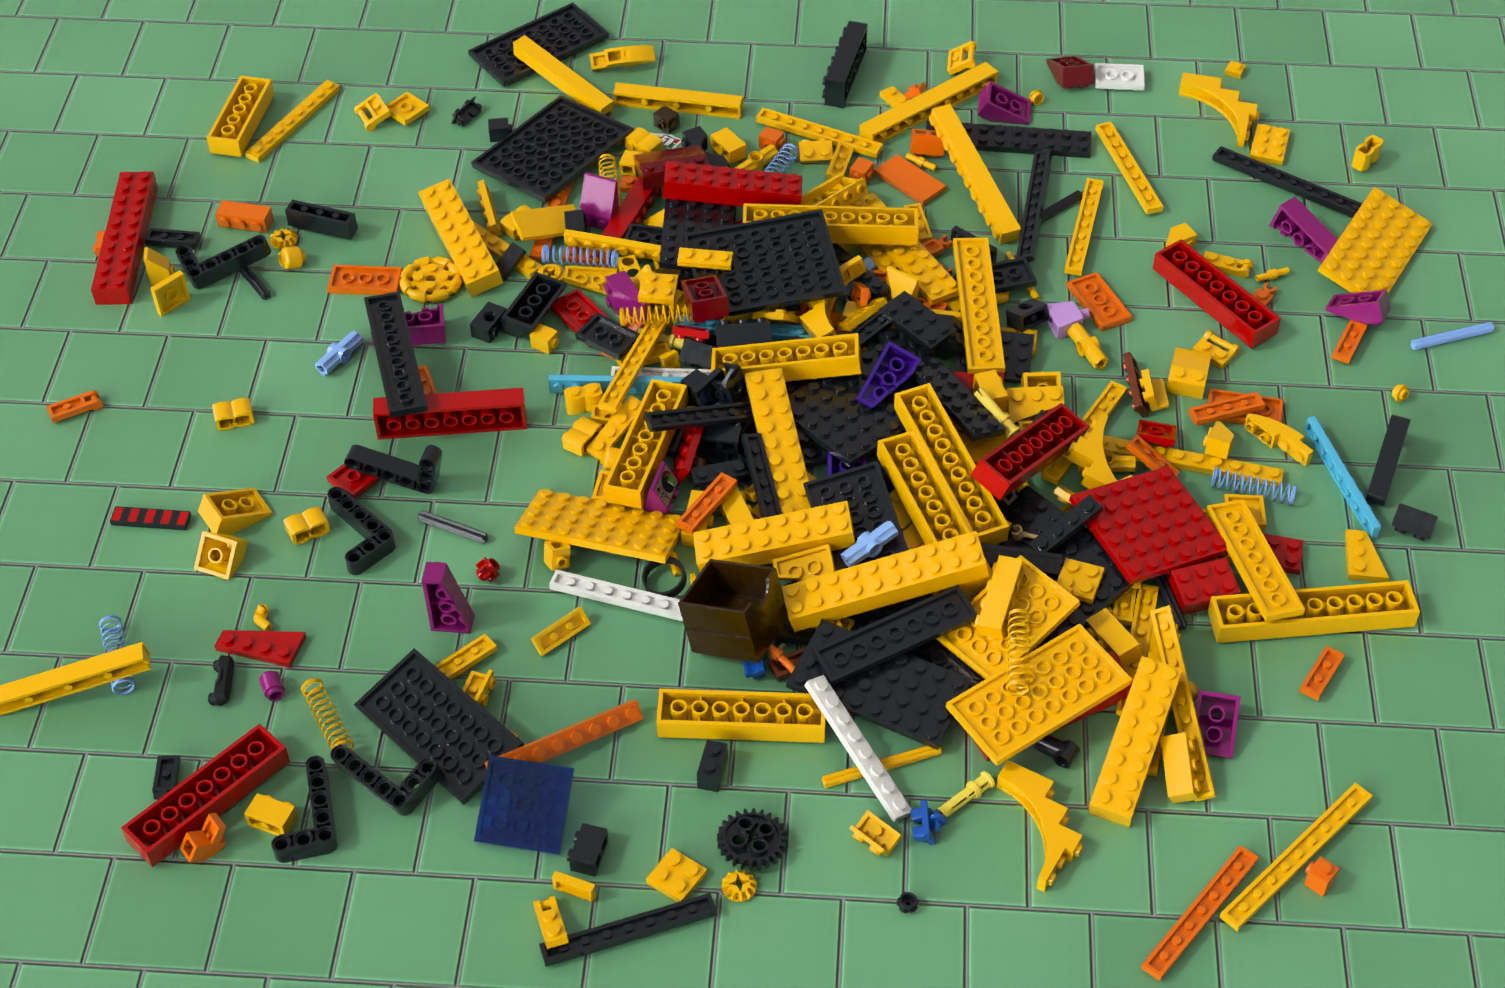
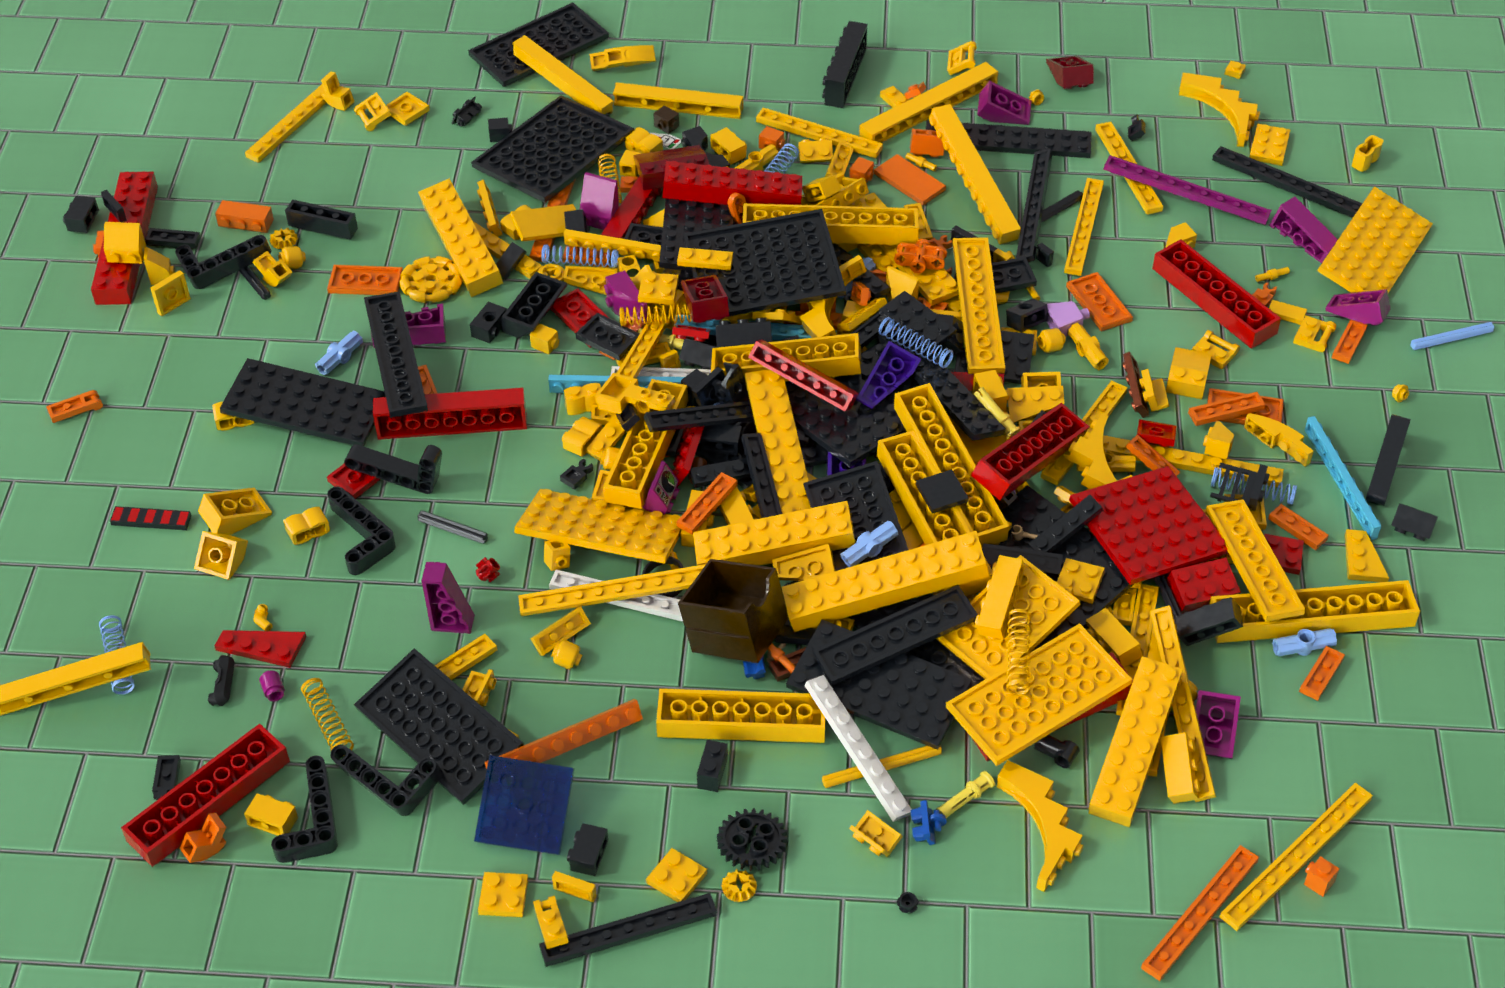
(81, 214): none -> black brick
(113, 206): none -> black tile
(124, 242): none -> yellow slope
(240, 116): yellow brick -> none
(273, 271): none -> yellow brick
(302, 402): none -> black plate
(334, 94): none -> yellow brick
(503, 894): none -> yellow plate
(566, 654): none -> yellow head
(576, 476): none -> black plate
(608, 591): none -> yellow plate
(622, 390): none -> yellow plate
(628, 417): none -> black tile
(735, 206): none -> orange plate
(803, 375): none -> red brick
(821, 188): none -> yellow brick
(889, 327): none -> light blue piece
(916, 255): none -> orange axle
(942, 491): none -> black tile
(1000, 255): none -> yellow plate
(1044, 254): none -> black tile
(1051, 340): none -> yellow head
(1119, 76): white plate -> none
(1137, 128): none -> black plate
(1187, 189): none -> magenta plate
(1209, 621): none -> black brick
(1230, 265): yellow plate -> none
(1253, 490): none -> black plate
(1288, 312): none -> yellow tile
(1298, 526): none -> orange plate
(1304, 642): none -> light blue piece
(1308, 331): none -> yellow plate

